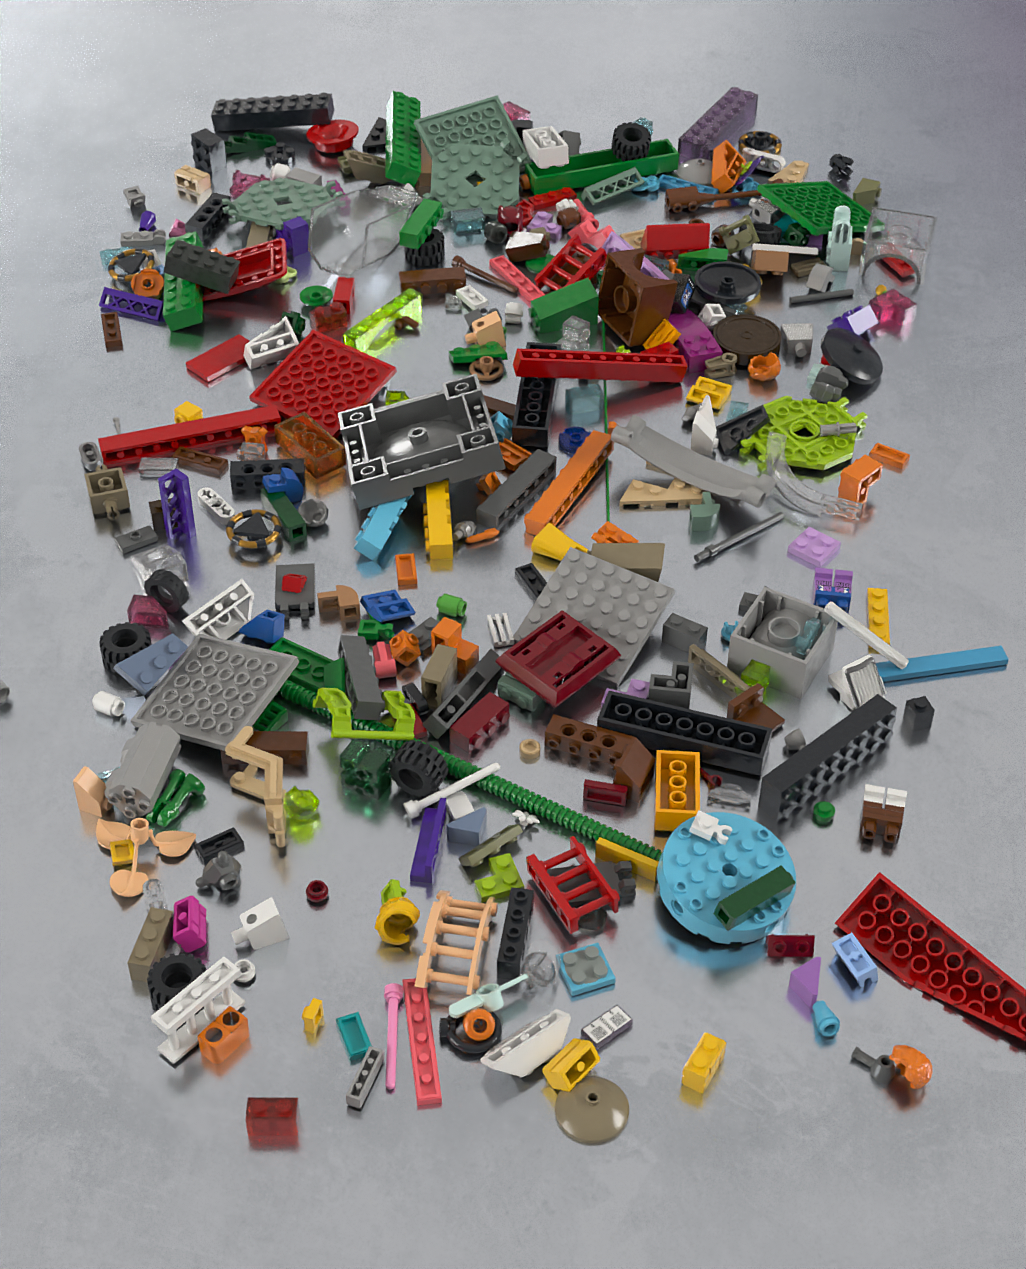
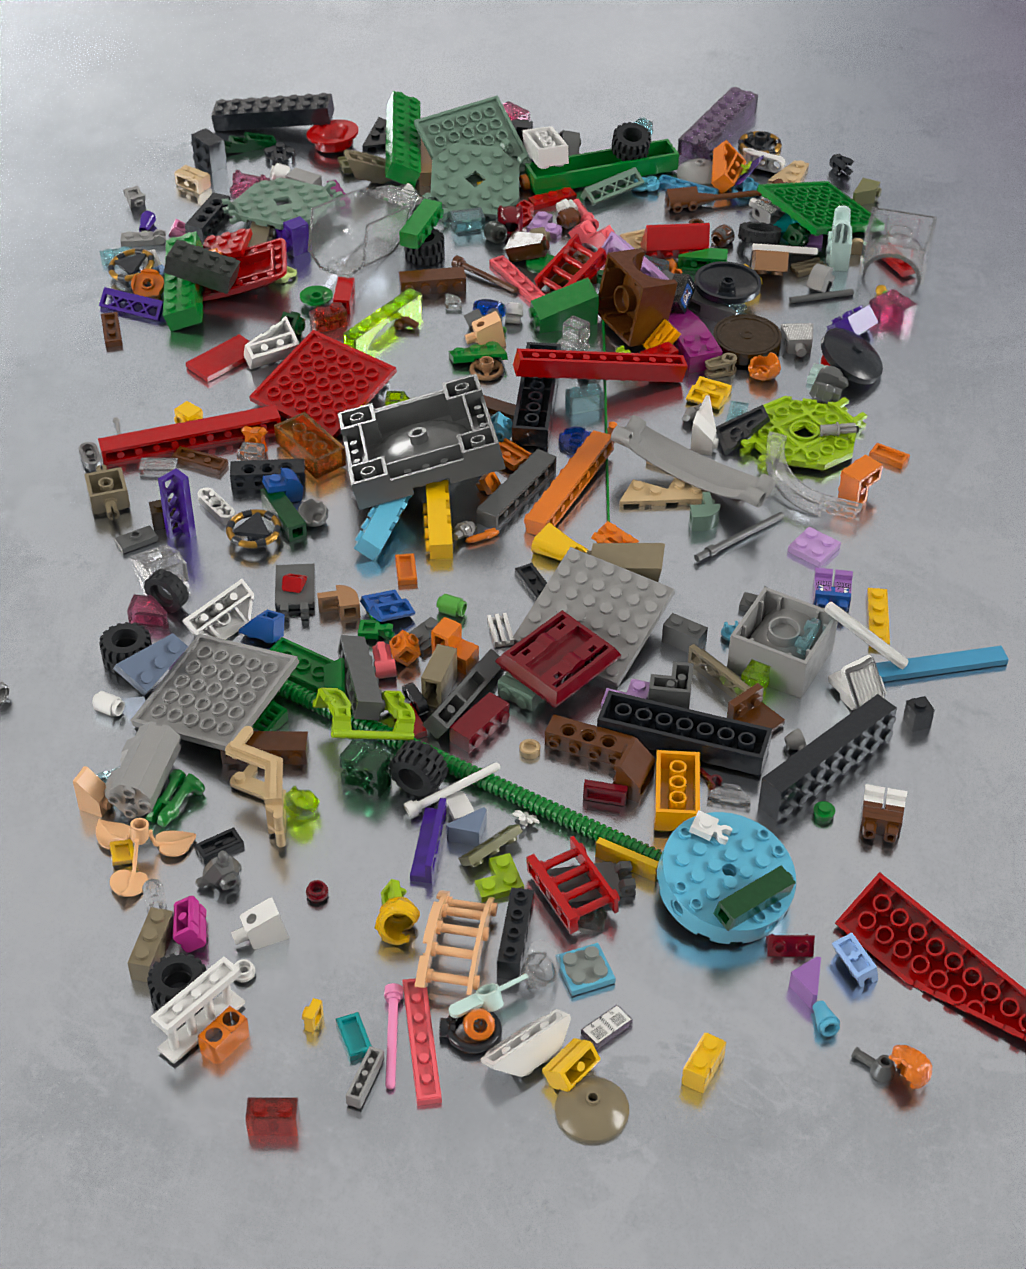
(230, 244): none -> red plate
(472, 297): white plate -> none
(486, 304): none -> clear blue tile
(711, 315): white brick -> none
(742, 239): olive plate -> none

